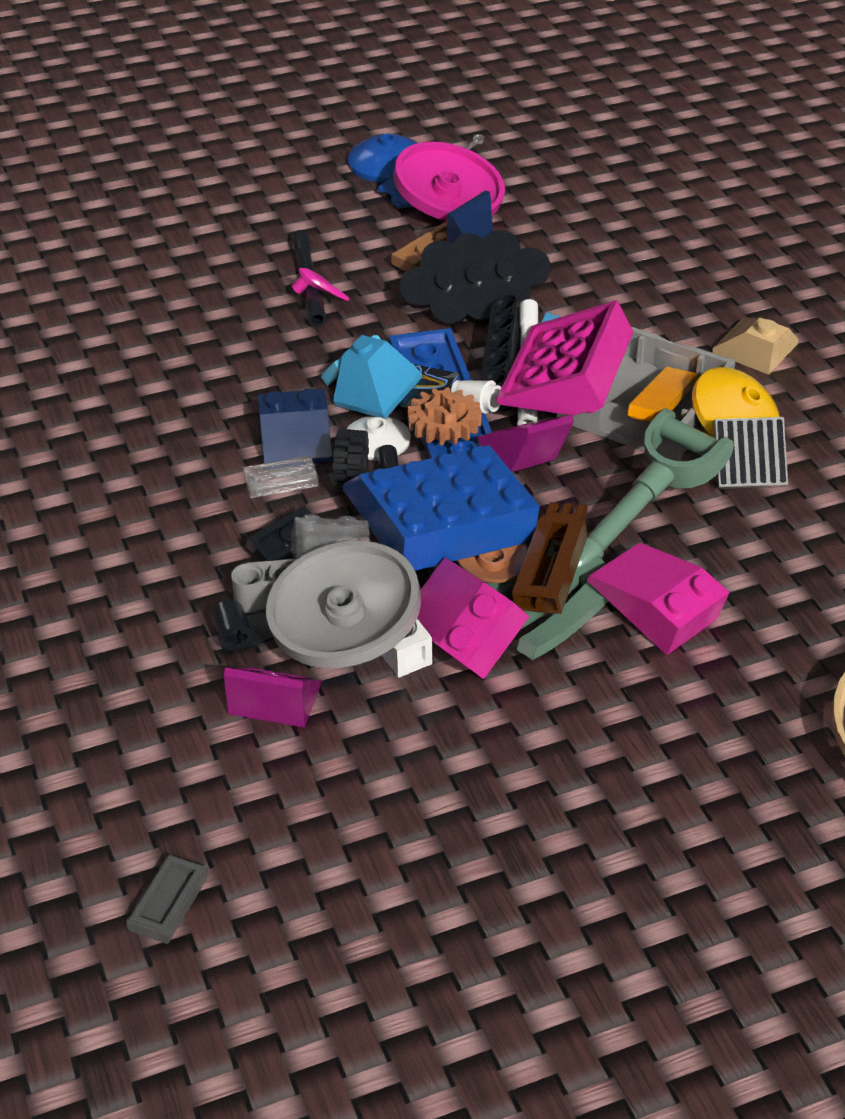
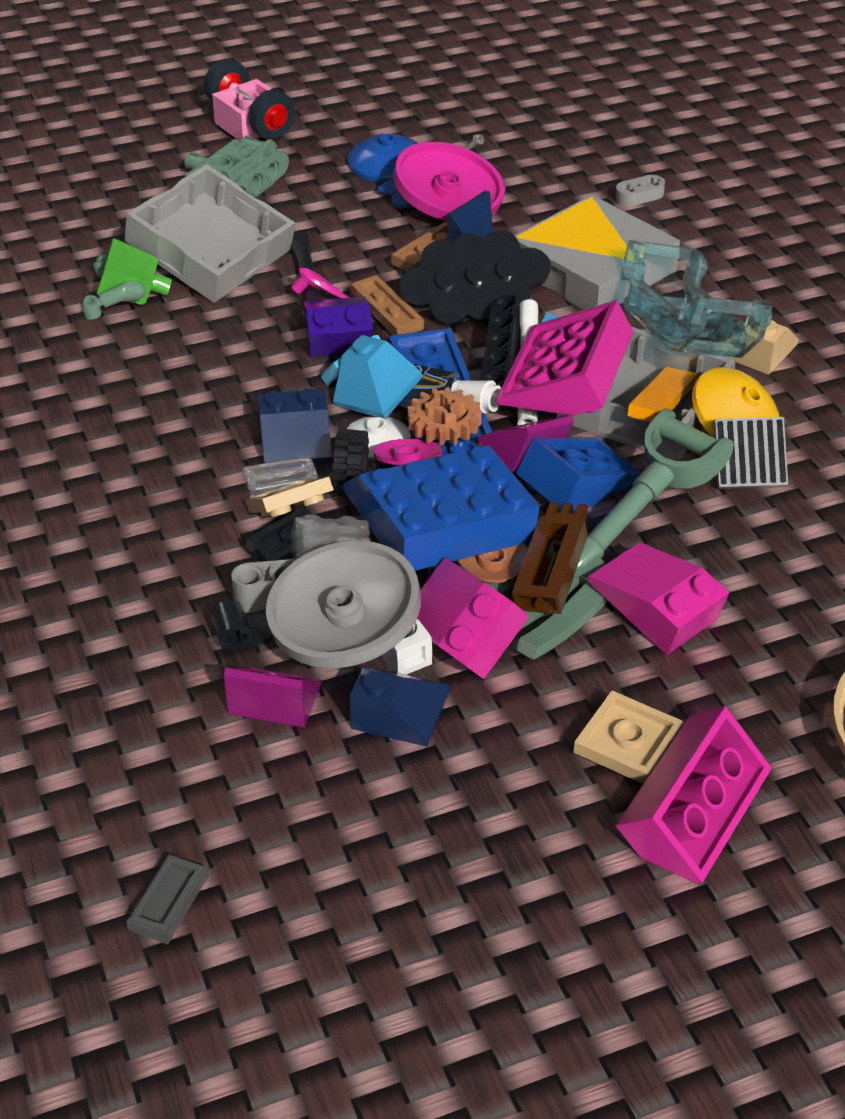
(125, 276): none -> bright green torso
(209, 232): none -> light grey tile
(246, 105): none -> brick
(247, 163): none -> sand green piece
(279, 500): none -> tan plate
(336, 324): none -> dark purple slope
(388, 306): none -> medium nougat plate
(397, 705): none -> dark blue slope
(403, 451): none -> dark pink dish
(575, 470): none -> blue slope
(589, 248): none -> light grey tile
(627, 736): none -> tan plate
(640, 190): none -> light grey beam
(681, 320): none -> clear light blue windscreen
(695, 795): none -> dark pink slope

